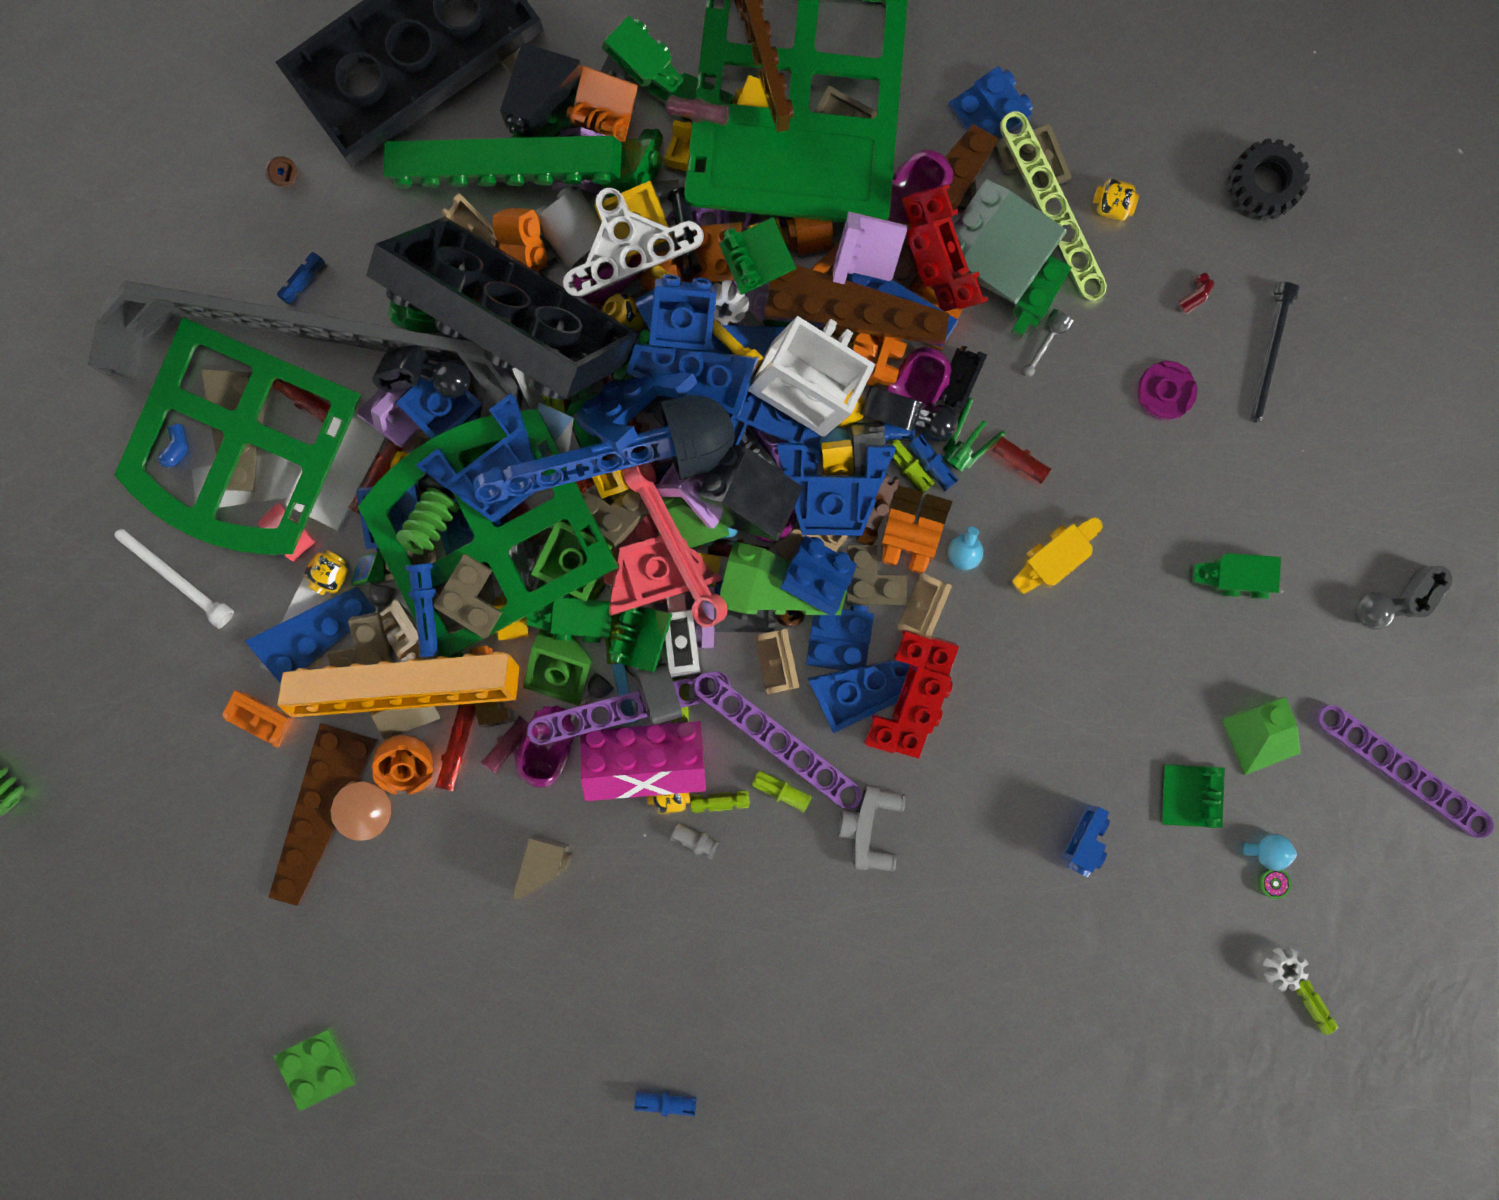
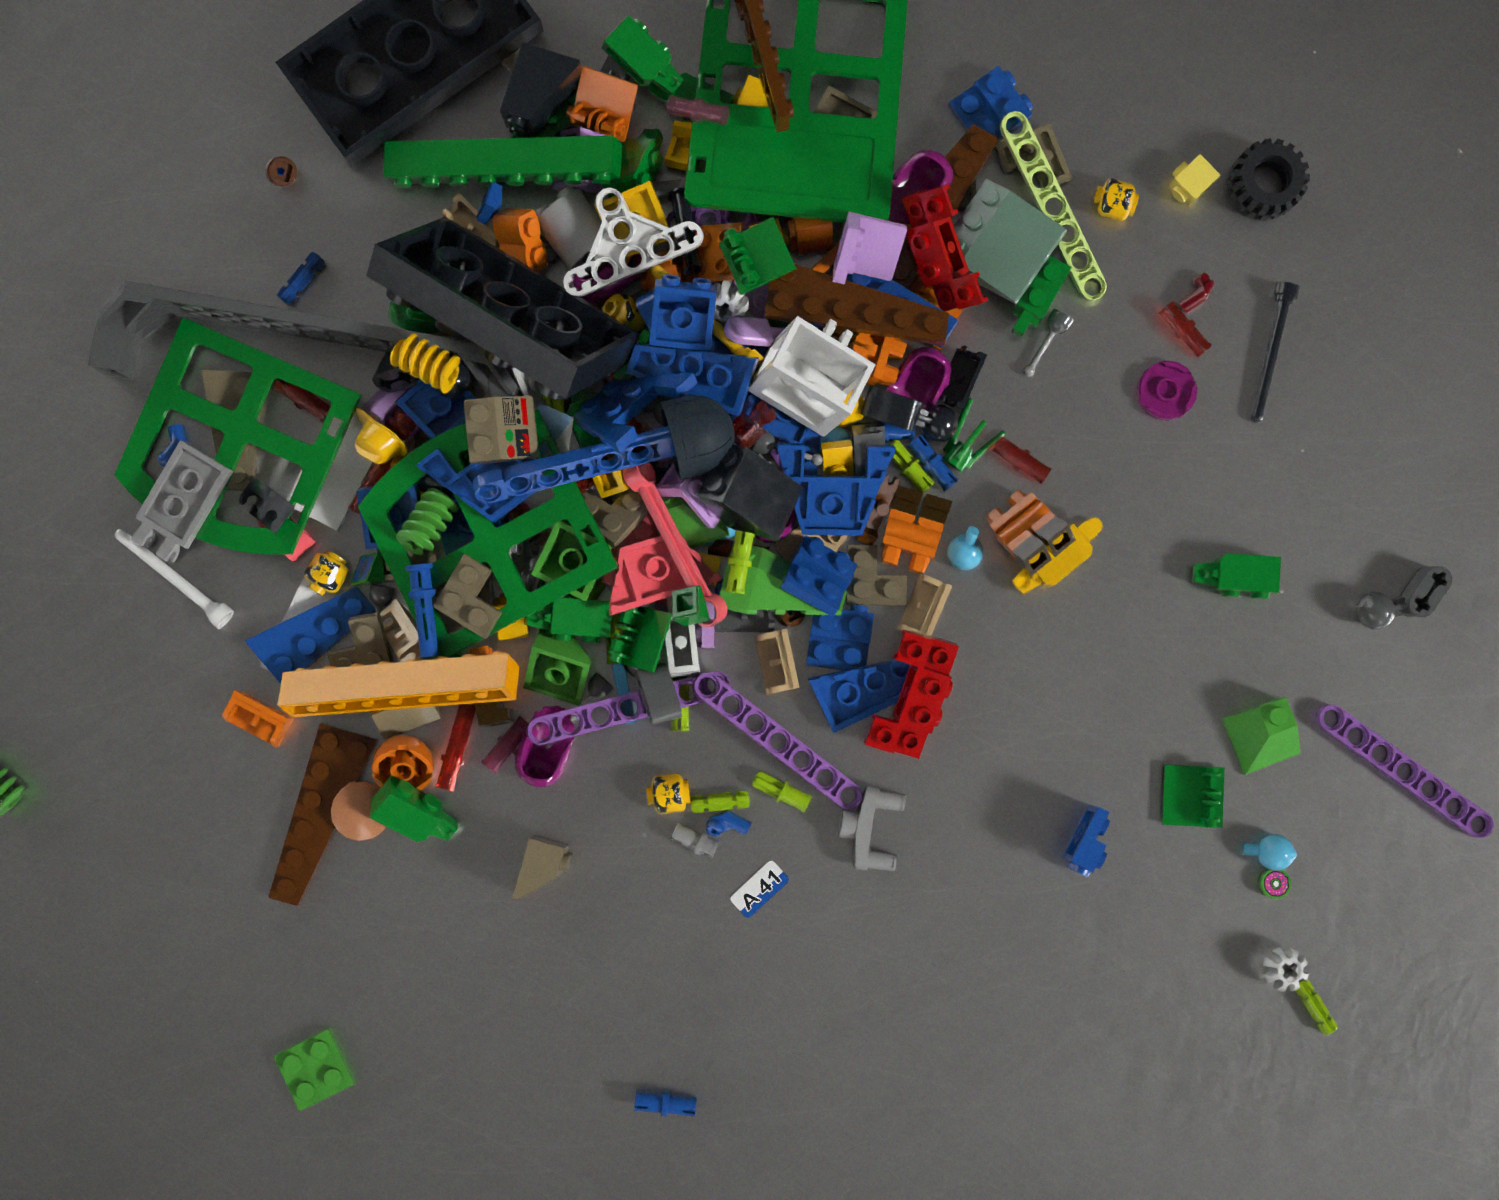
(180, 500): none -> light grey tile
(270, 507): none -> black hinge
(377, 441): none -> yellow piece
(400, 424): none -> clear red bush
(411, 811): none -> green hinge
(426, 363): none -> yellow piece
(490, 204): none -> blue tile
(501, 429): none -> dark tan slope
(642, 761): dark pink brick -> none
(689, 606): none -> green slope
(725, 821): none -> blue arm
(740, 562): none -> lime pin
(749, 428): none -> clear red plate
(751, 331): none -> lavender piece
(759, 889): none -> sticker
(767, 443): none -> dark grey hinge
(1029, 530): none -> hips
(1185, 329): none -> clear red pin
(1192, 180): none -> light yellow brick

